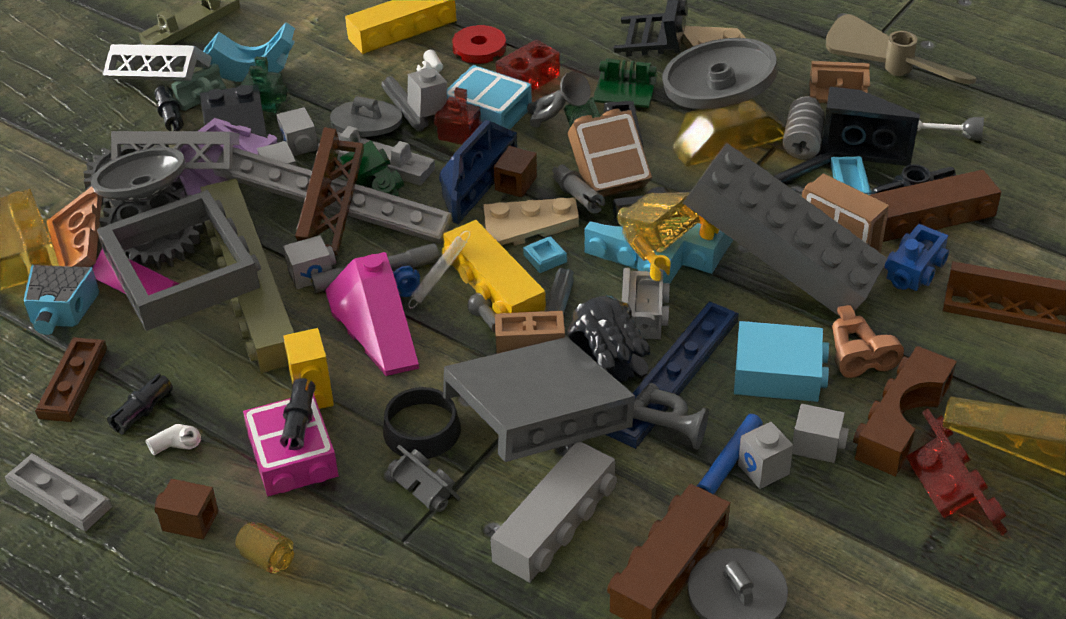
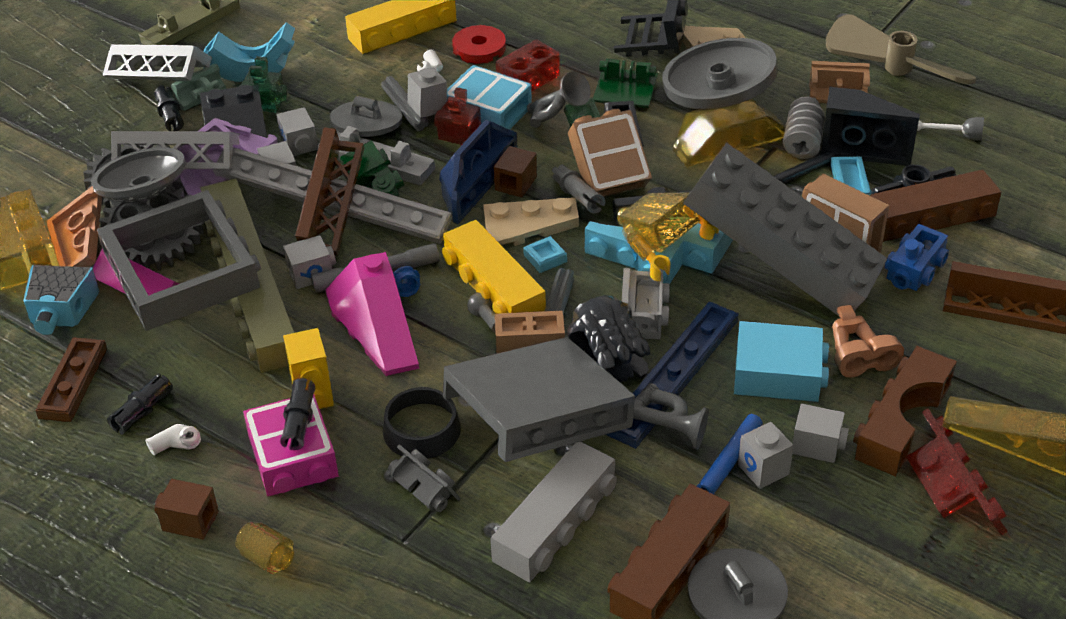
(58, 492): light grey tile -> none
(440, 272): white piece -> none

